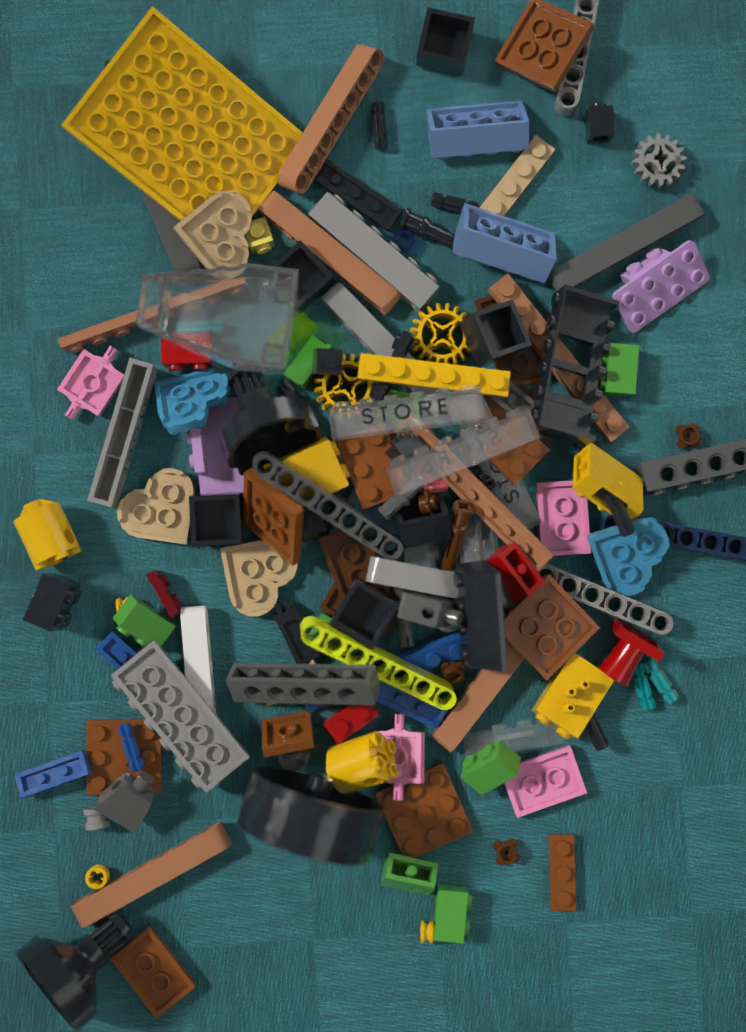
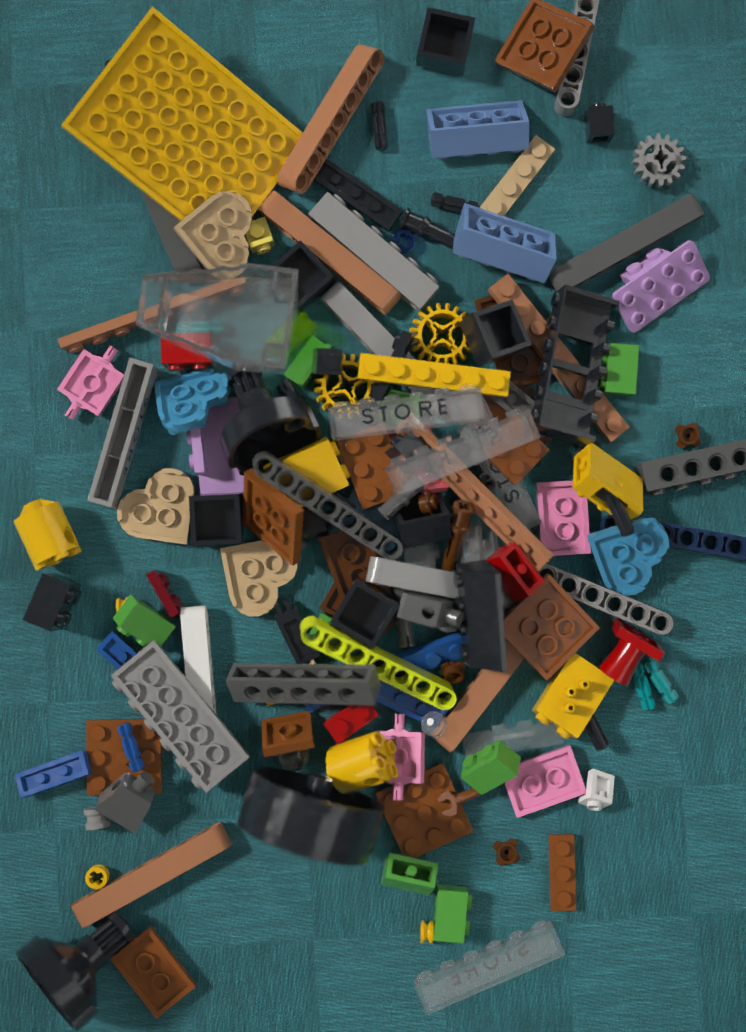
(434, 724): none -> clear tile
(454, 800): none -> dark orange bar
(488, 966): none -> clear brick
(598, 790): none -> white bracket

